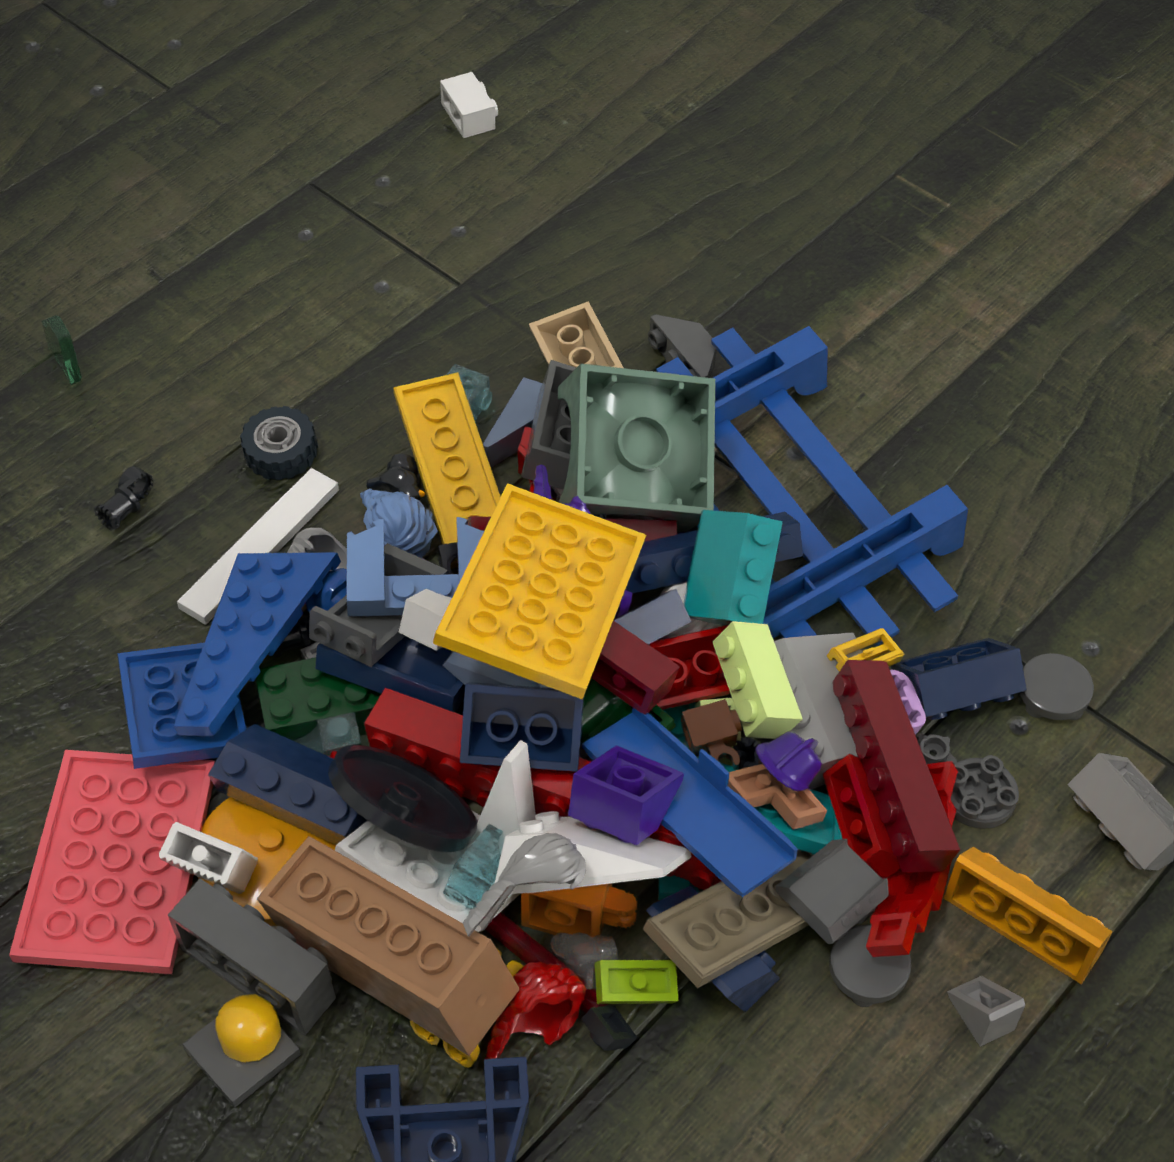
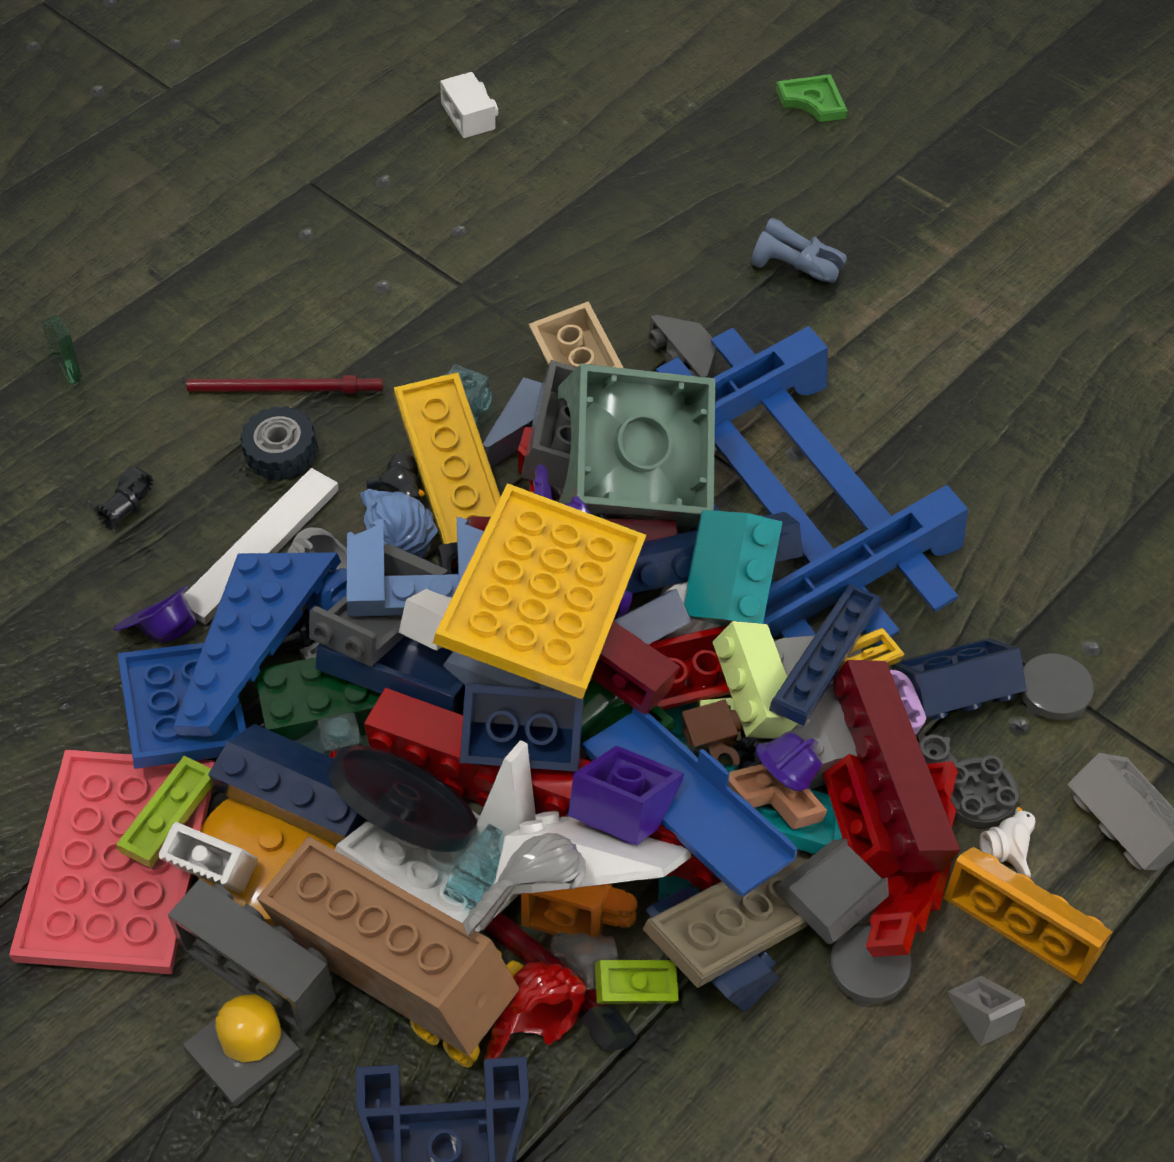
(164, 619): none -> dark purple piece
(170, 804): none -> lime plate
(348, 385): none -> dark red bar
(814, 259): none -> sand blue piece
(815, 95): none -> bright green tile
(825, 655): none -> dark blue tile
(1010, 840): none -> white animal

